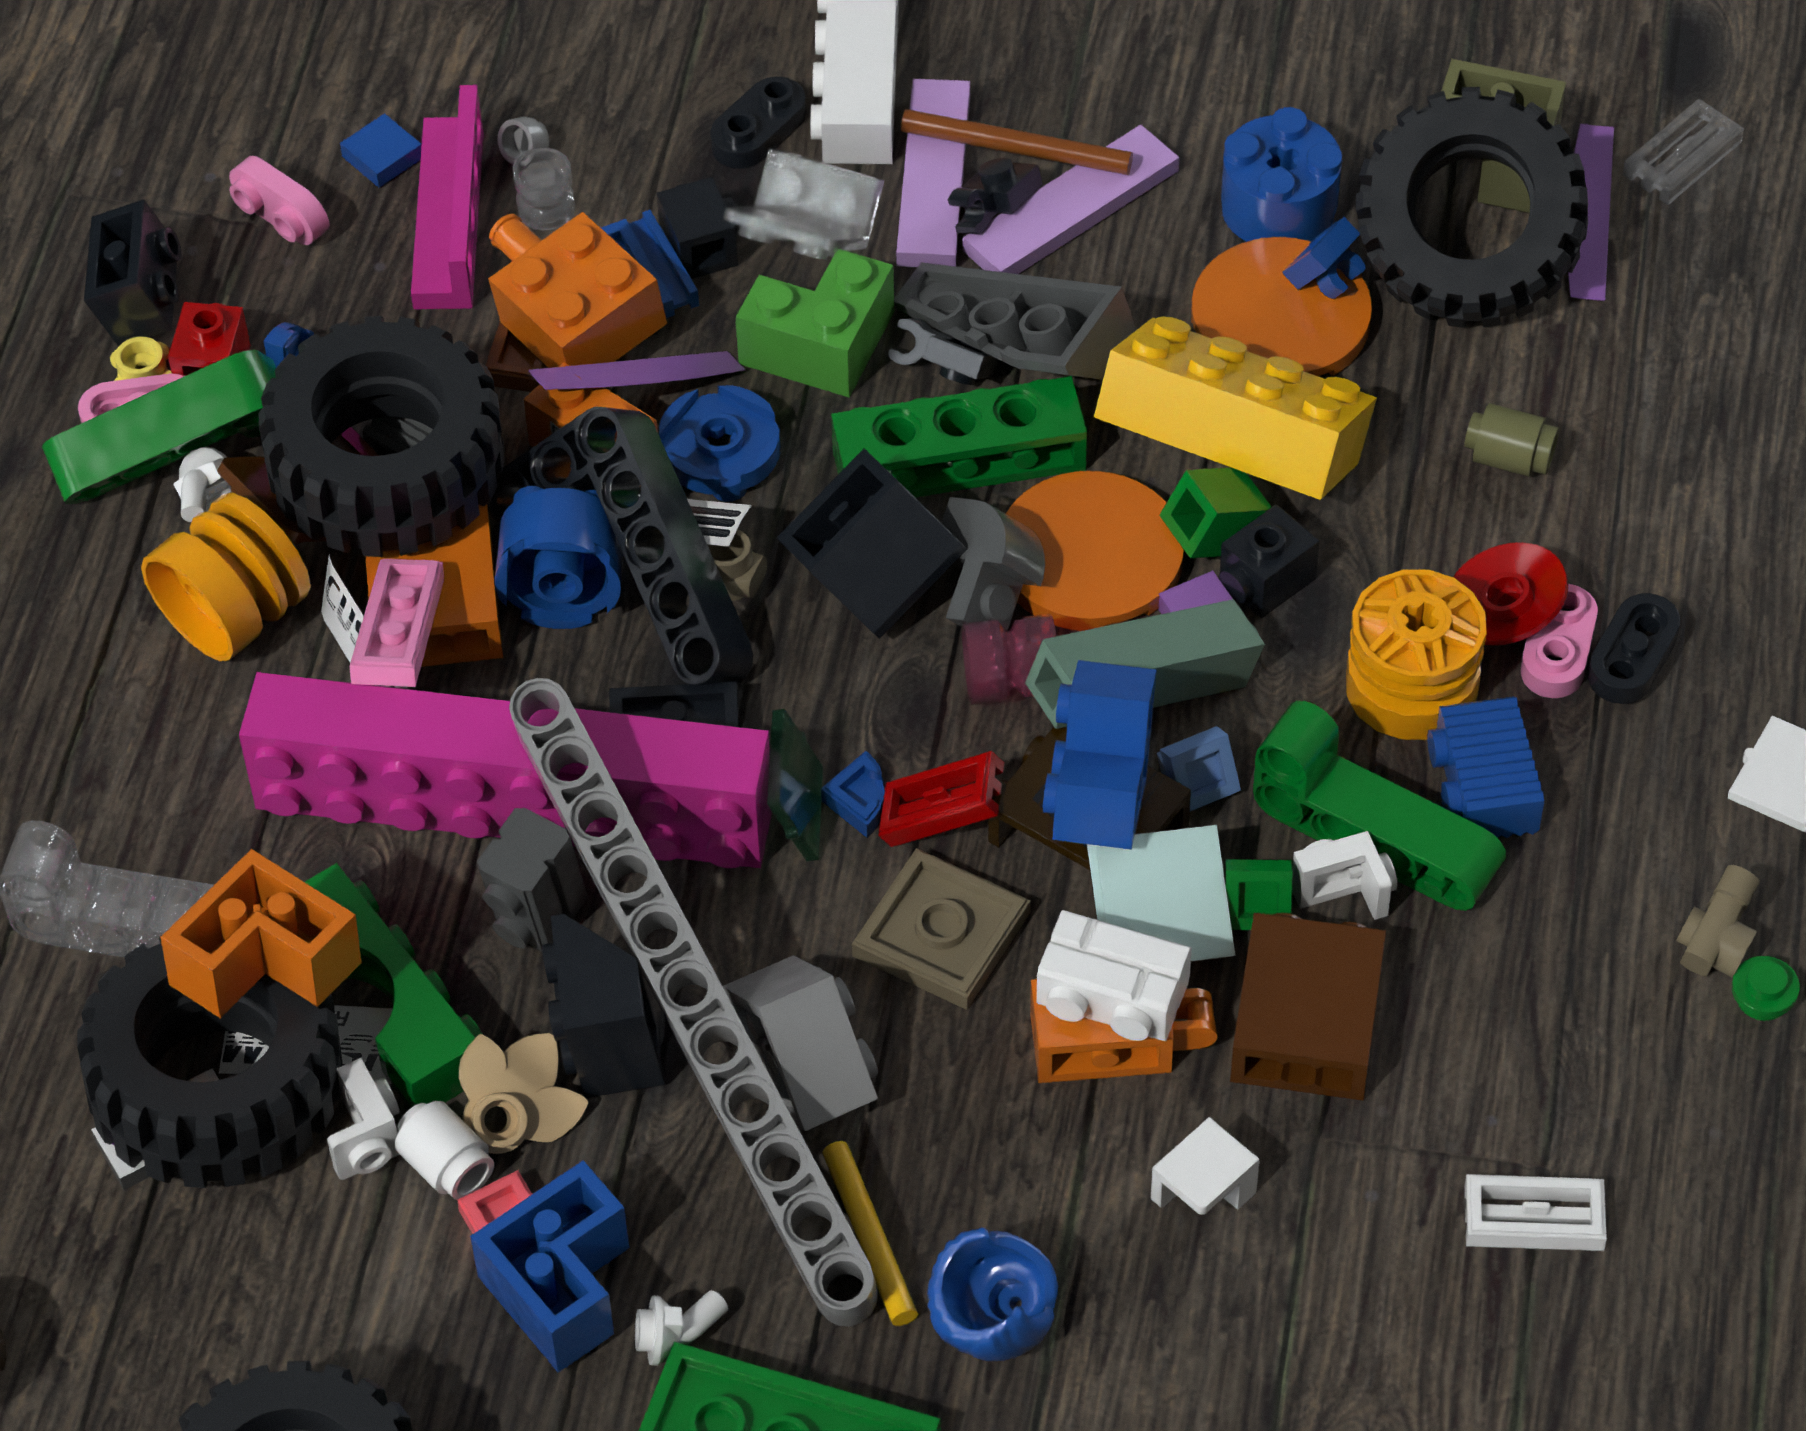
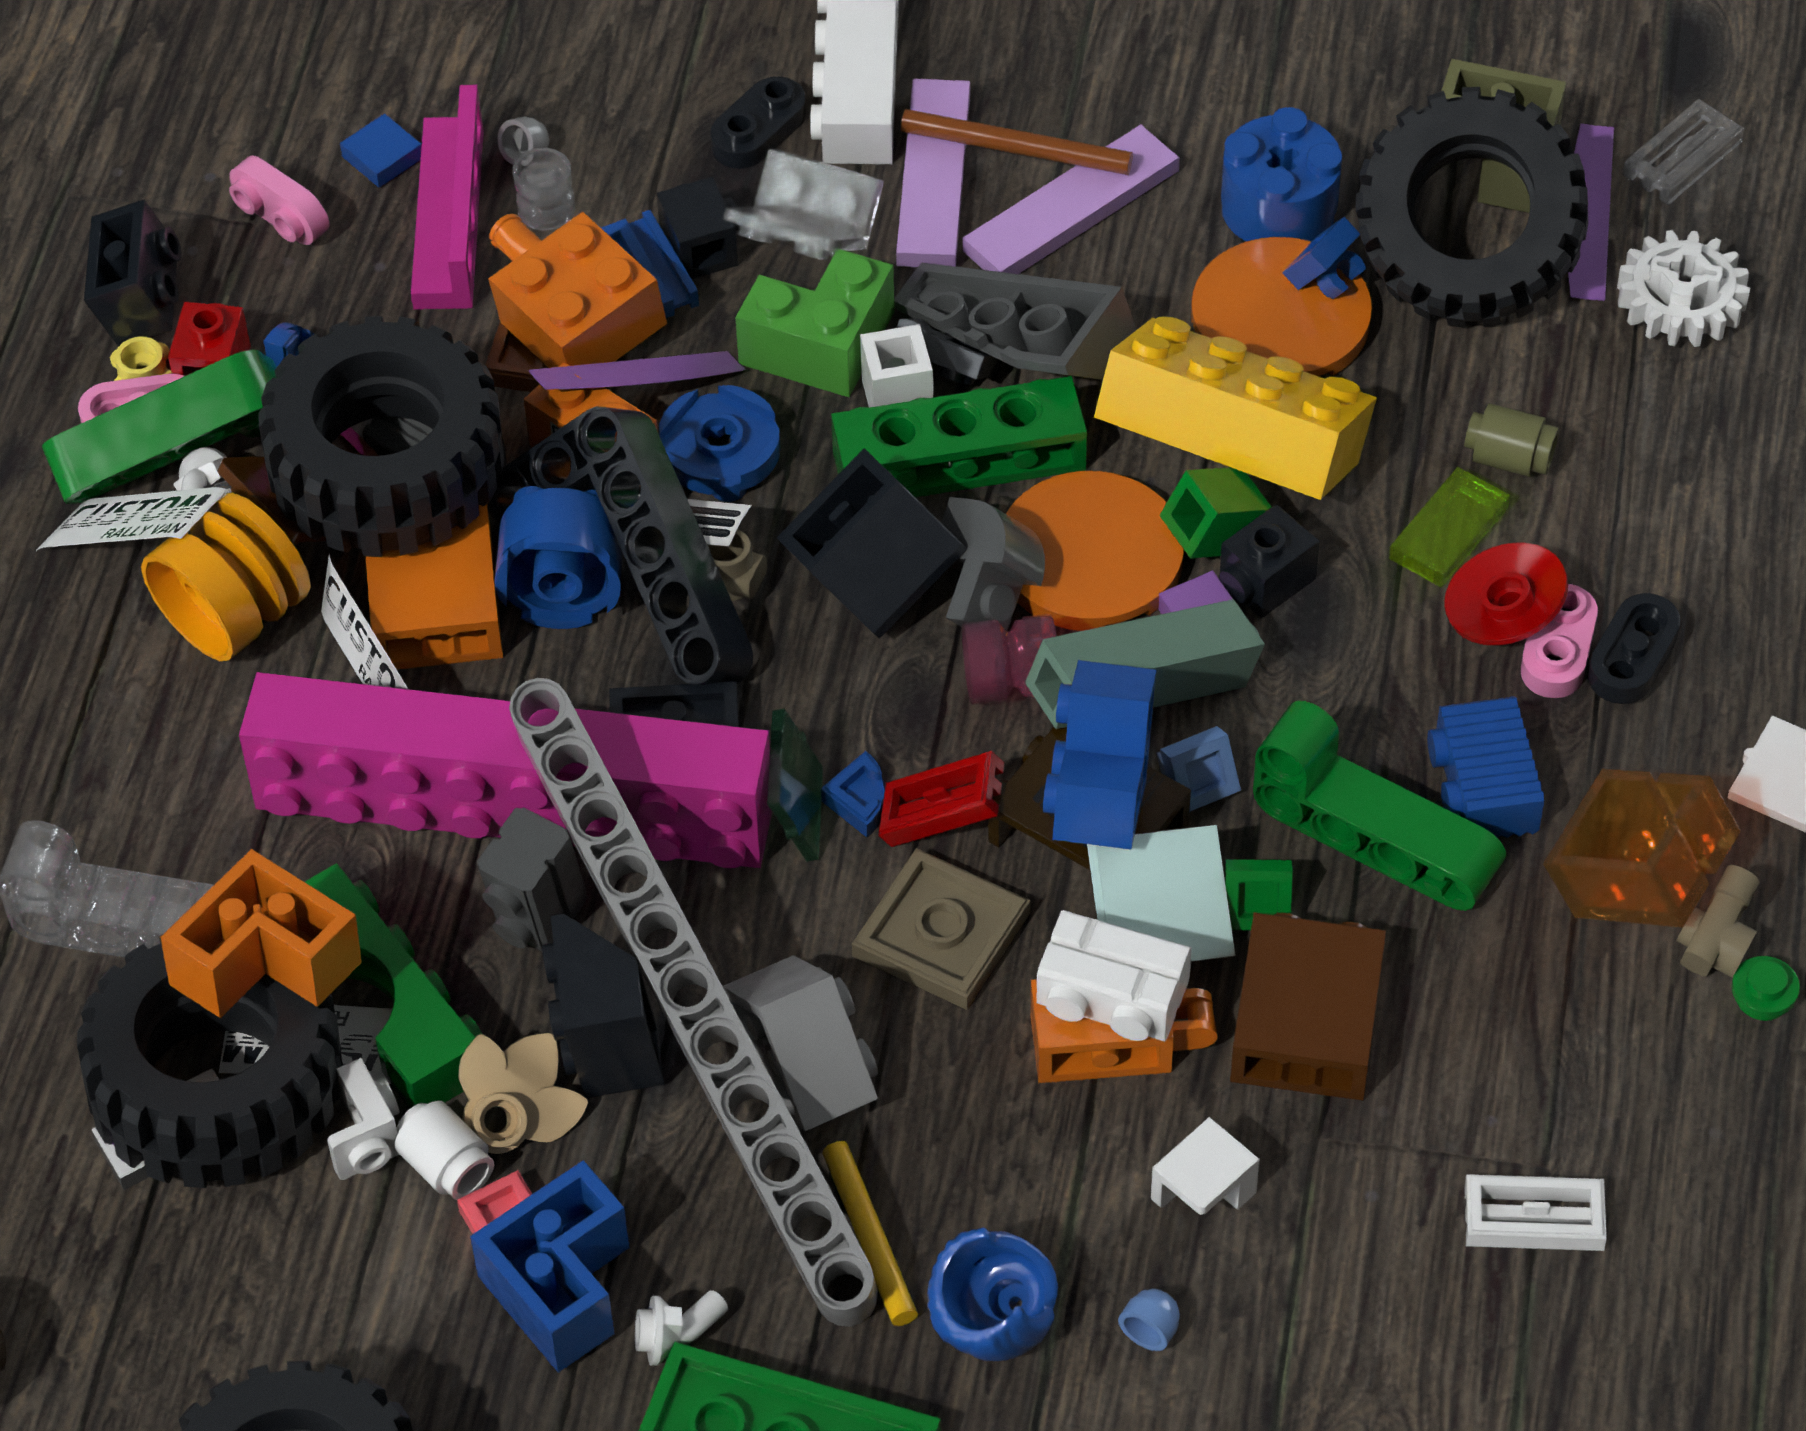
(135, 517): none -> white sticker
(397, 622): bright pink tile -> none
(895, 366): none -> white brick
(994, 189): black plate -> none
(1150, 1319): none -> medium blue hinge
(1341, 868): white bracket -> none
(1412, 650): light orange wheel -> none
(1449, 527): none -> clear neon green tile
(1642, 847): none -> clear orange piece
(1683, 288): none -> white gear

